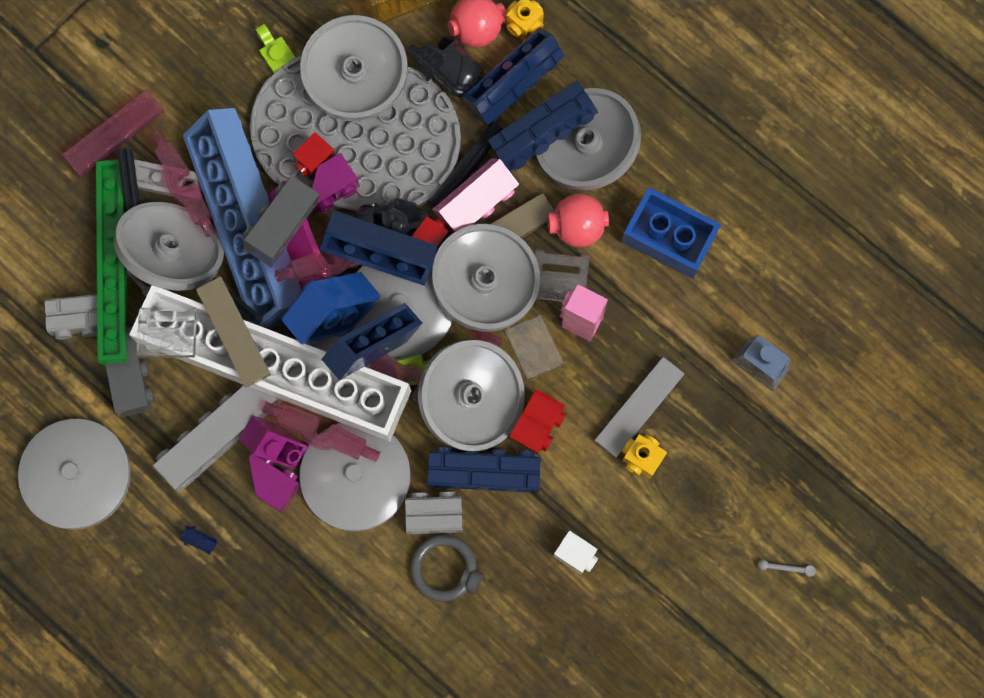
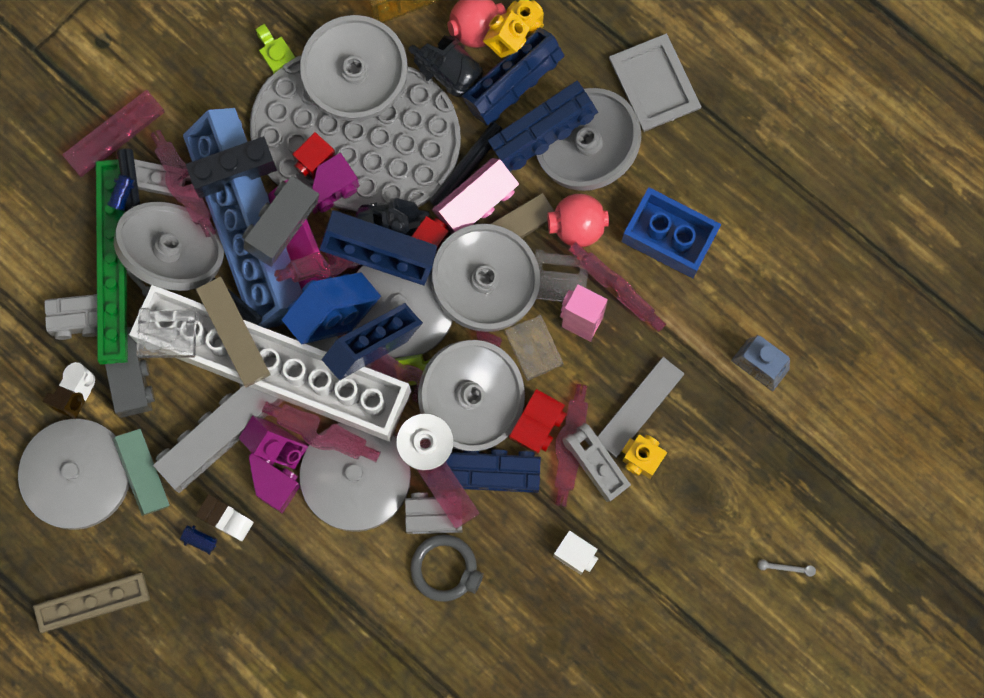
(71, 391): none -> leg
(91, 603): none -> dark tan tile
(121, 192): none -> clear blue pin
(141, 472): none -> sand green tile
(224, 518): none -> leg
(246, 159): none -> black arch
(424, 427): none -> white dish
(448, 492): none -> clear pink plate
(506, 34): none -> yellow brick
(567, 462): none -> clear pink piece
(596, 462): none -> light grey plate
(609, 278): none -> clear pink piece
(655, 82): none -> light grey piece

